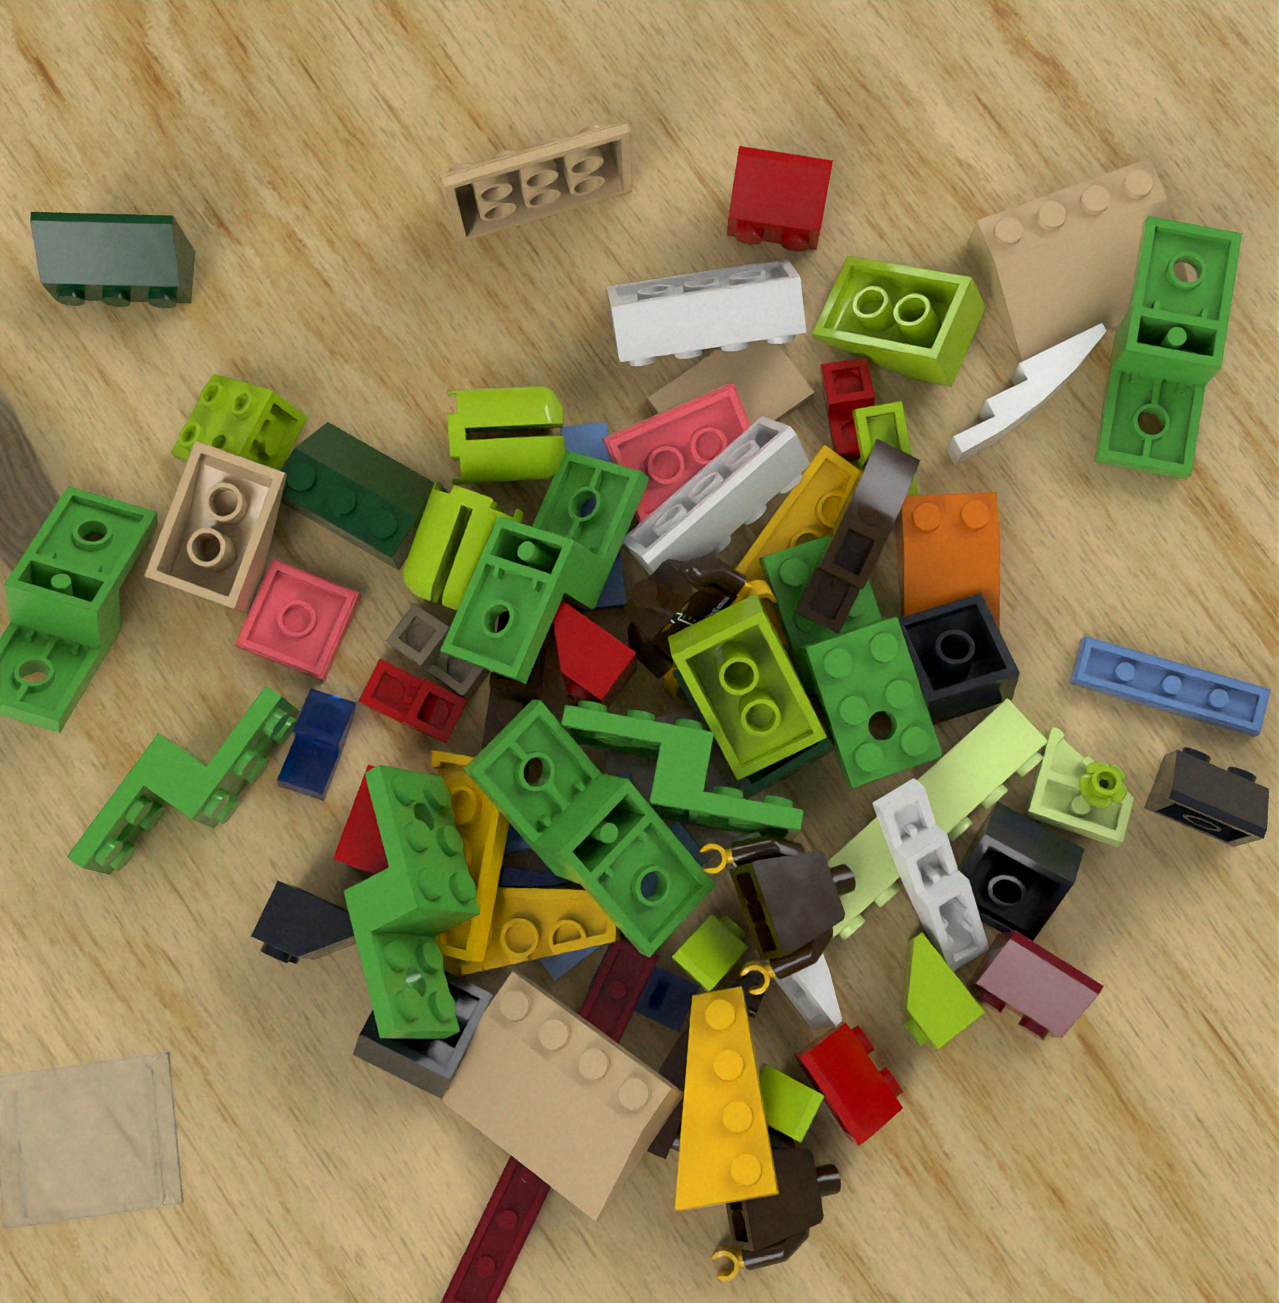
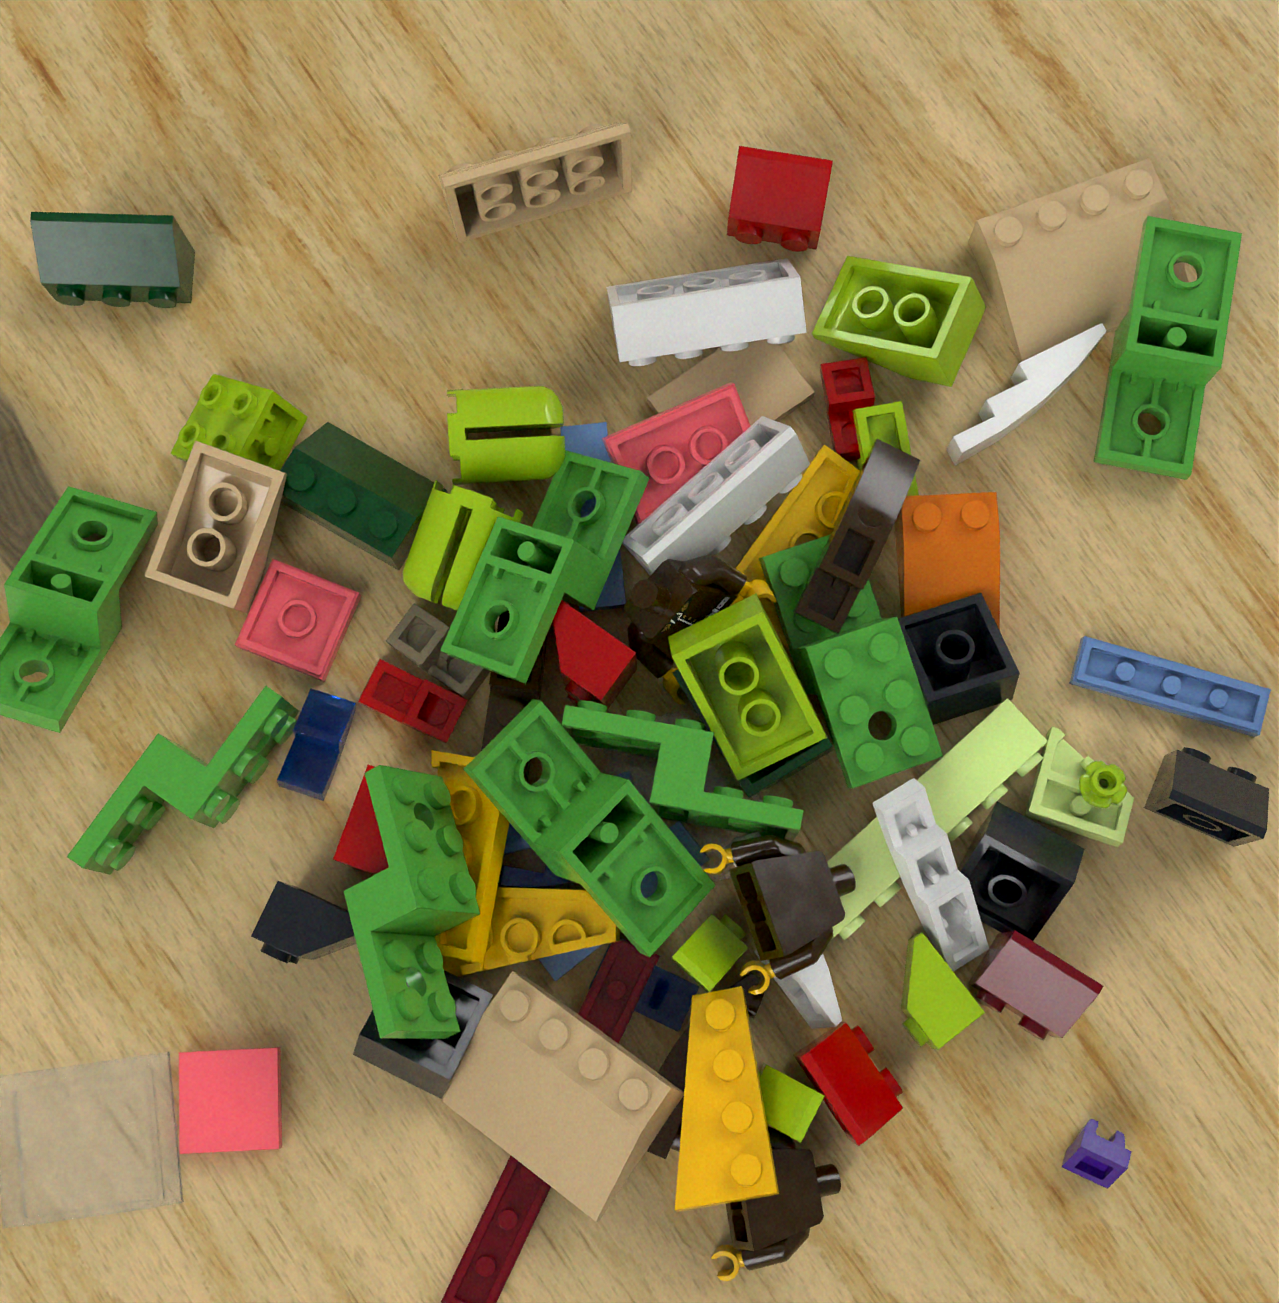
(230, 1100): none -> coral tile
(1096, 1157): none -> dark purple tile

